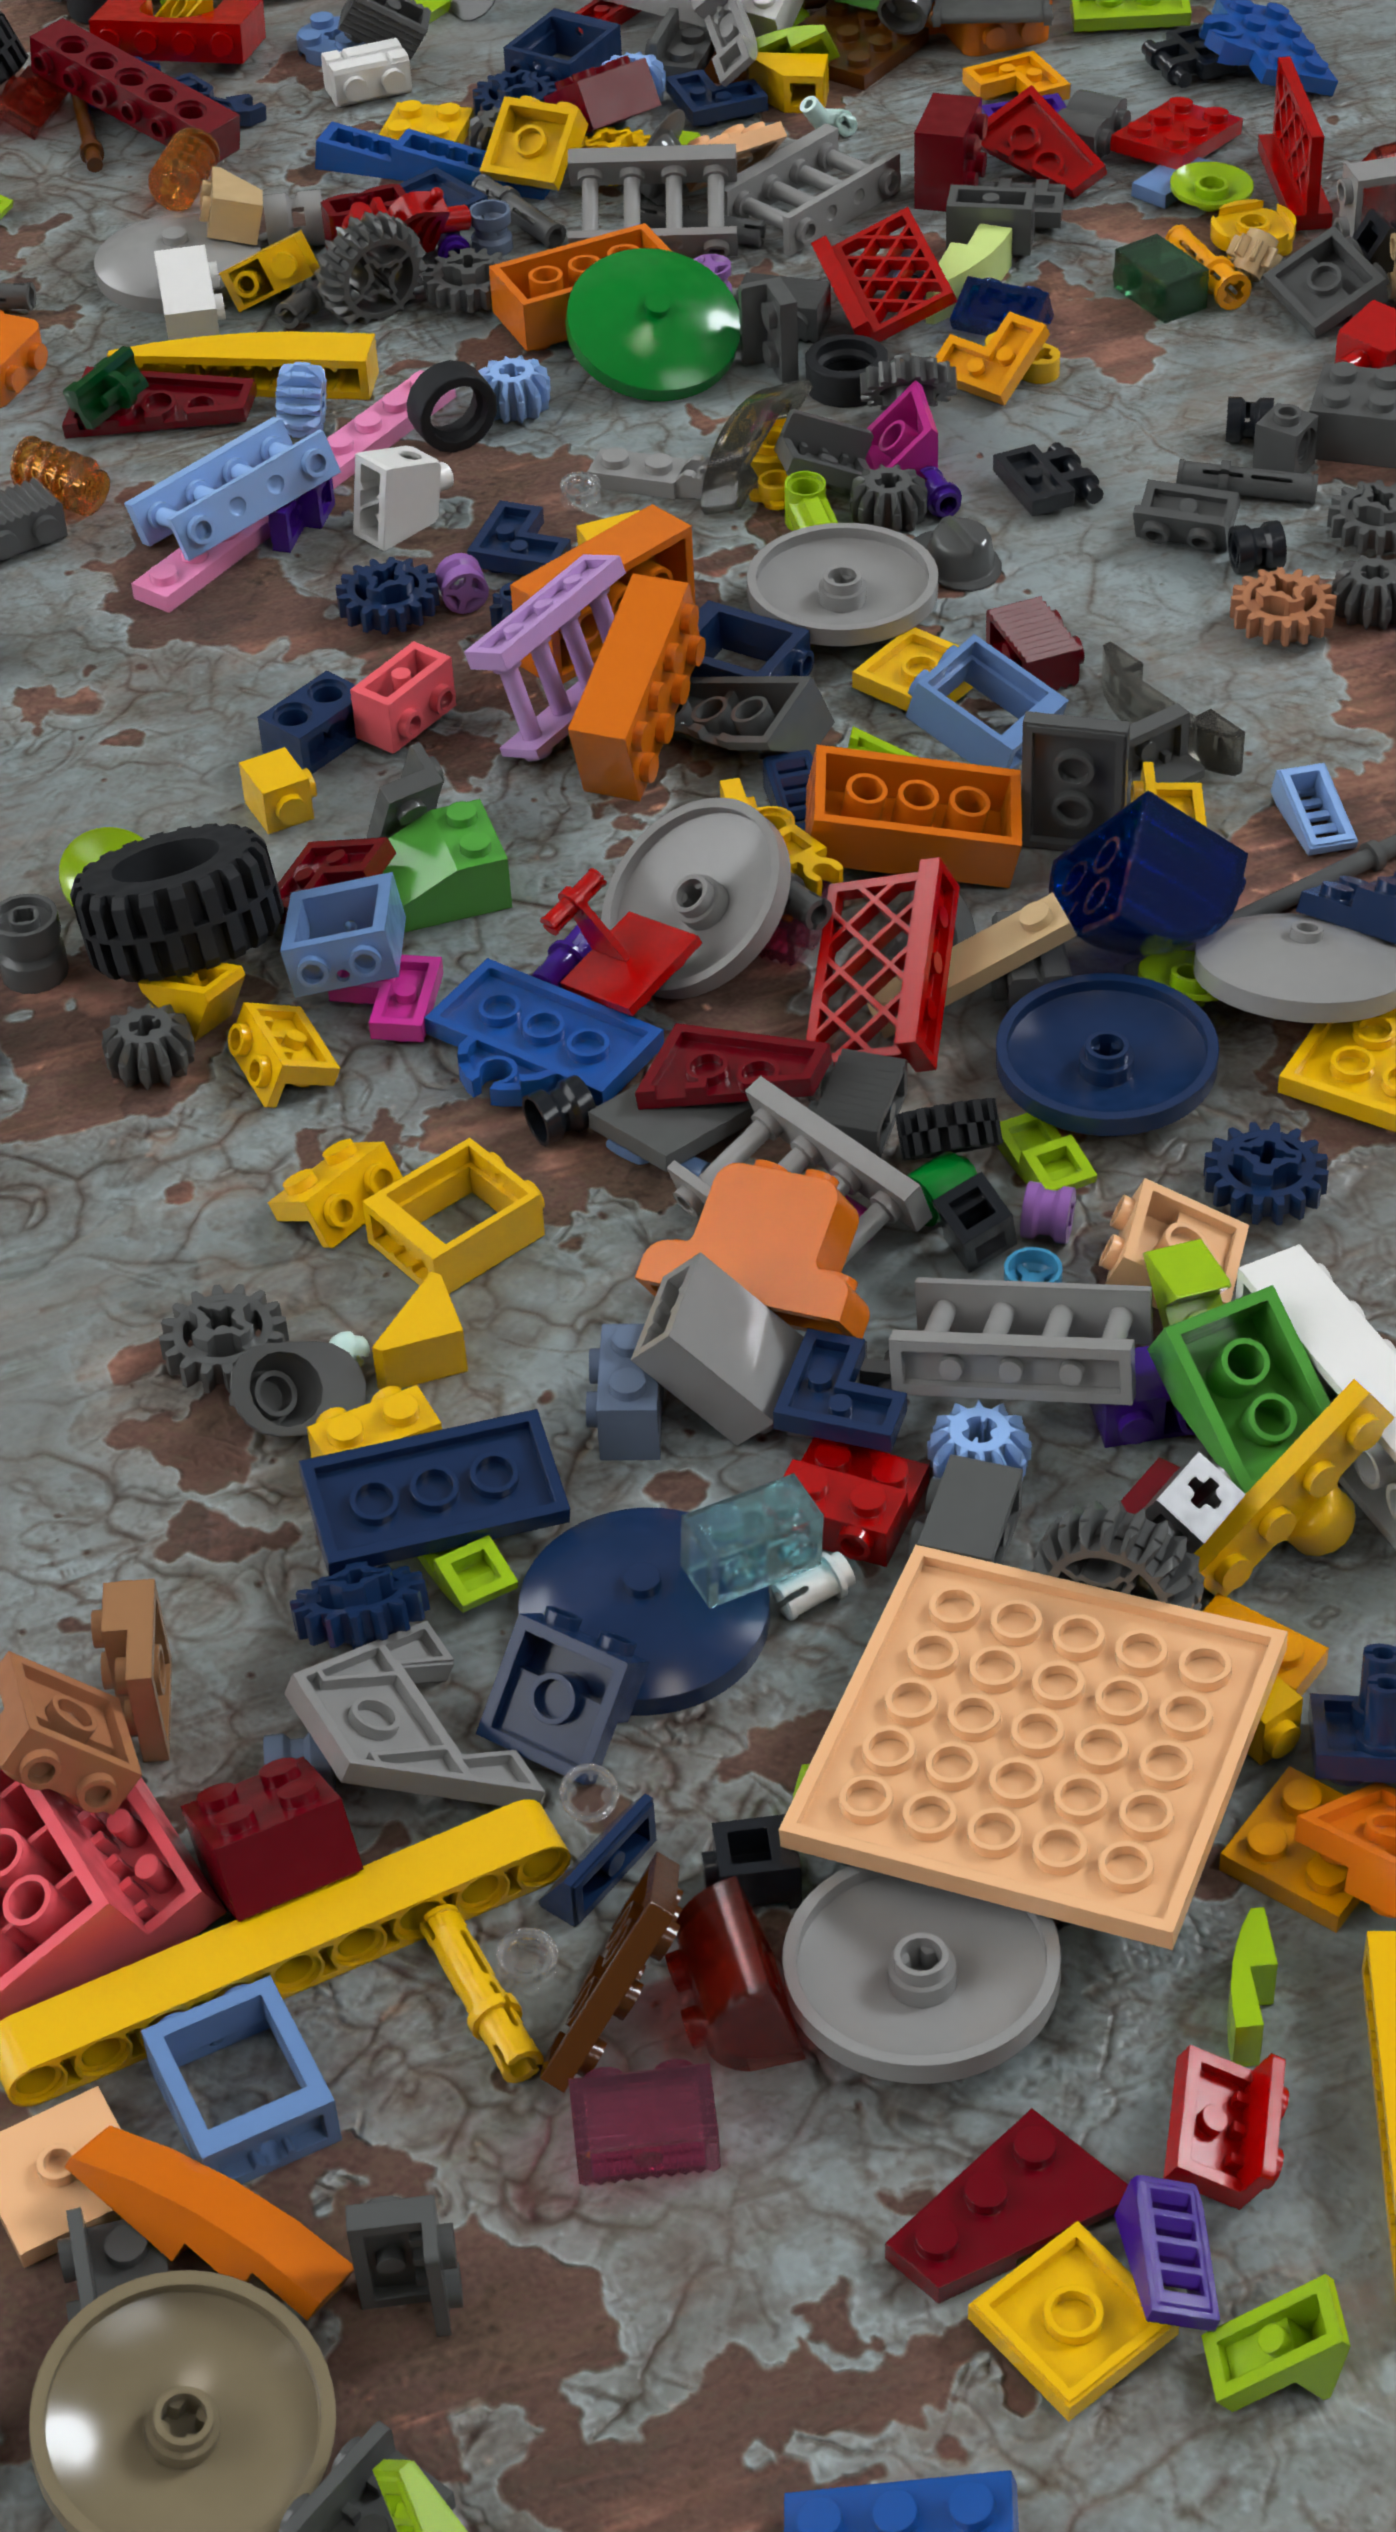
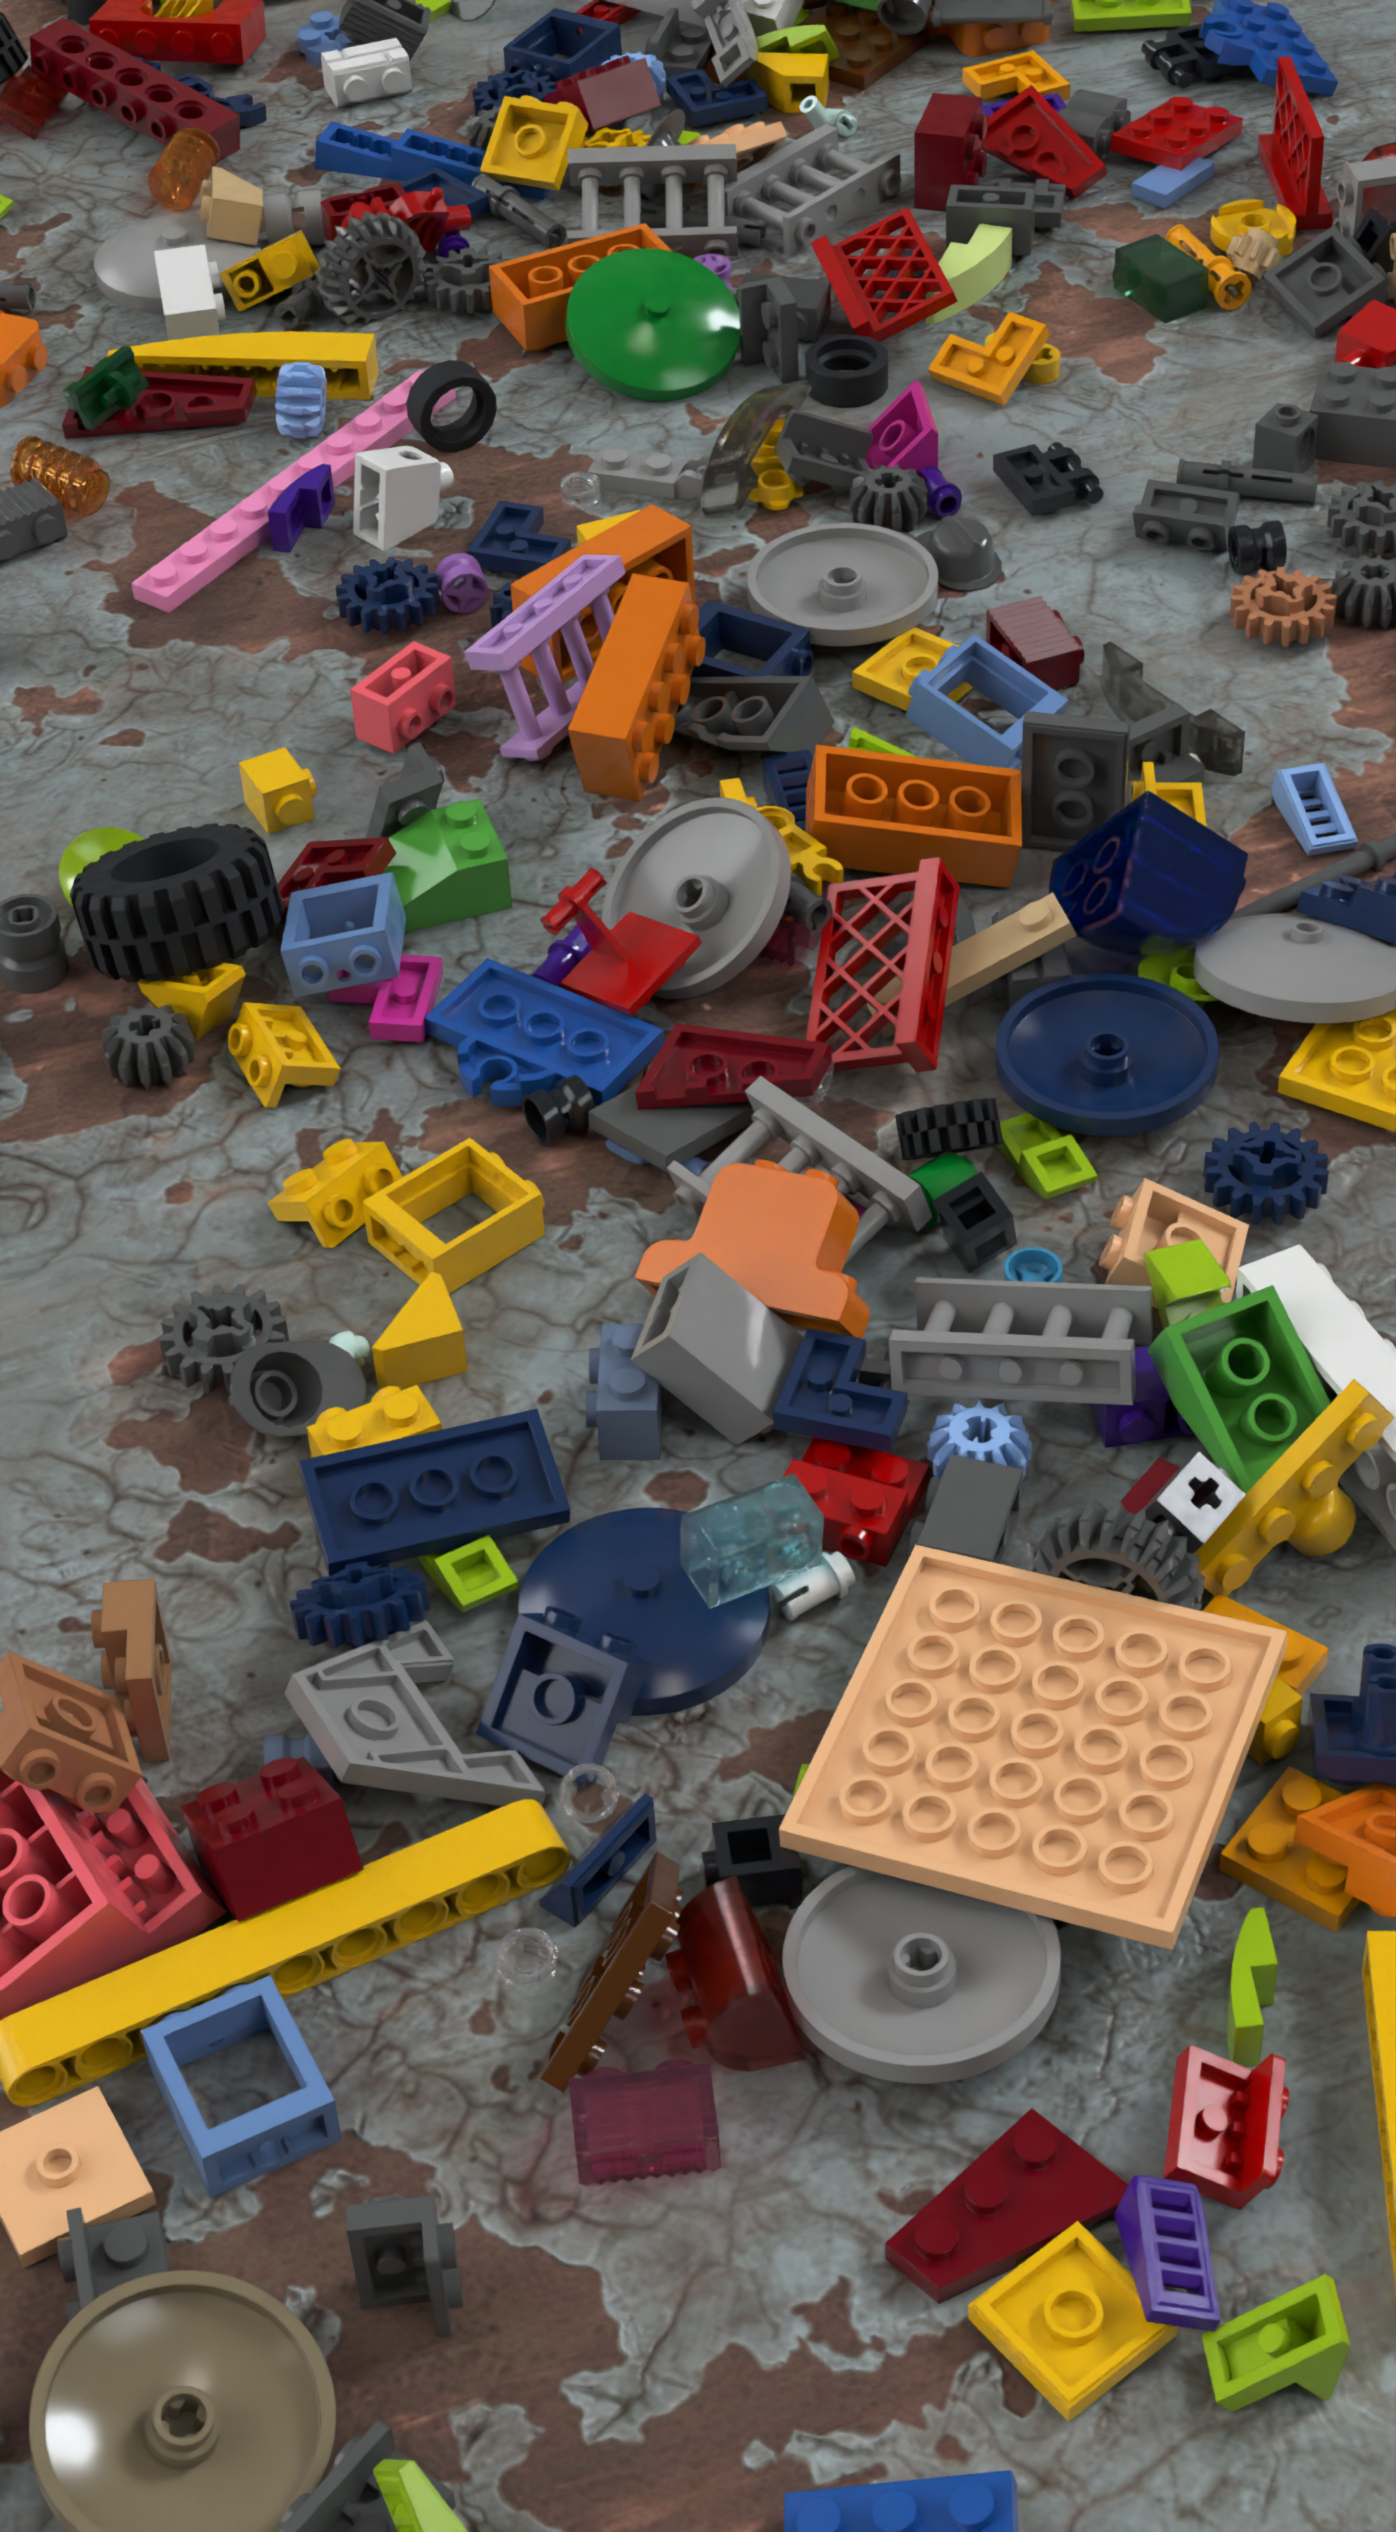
(90, 149): reddish brown bar -> none
(227, 2225): orange slope -> none
(232, 488): light blue fence -> none
(312, 722): dark blue brick -> none
(443, 120): yellow plate -> none
(490, 226): sand blue wheel -> none
(491, 2011): yellow pin -> none
(519, 387): light blue gear -> none
(806, 501): lime piece -> none
(863, 1096): dark grey brick -> none
(889, 380): dark grey gear -> none
(987, 302): clear blue bracket -> none
(1048, 1212): medium lavender wheel -> none
(1210, 184): lime dish -> none
(1238, 410): black wheel -> none

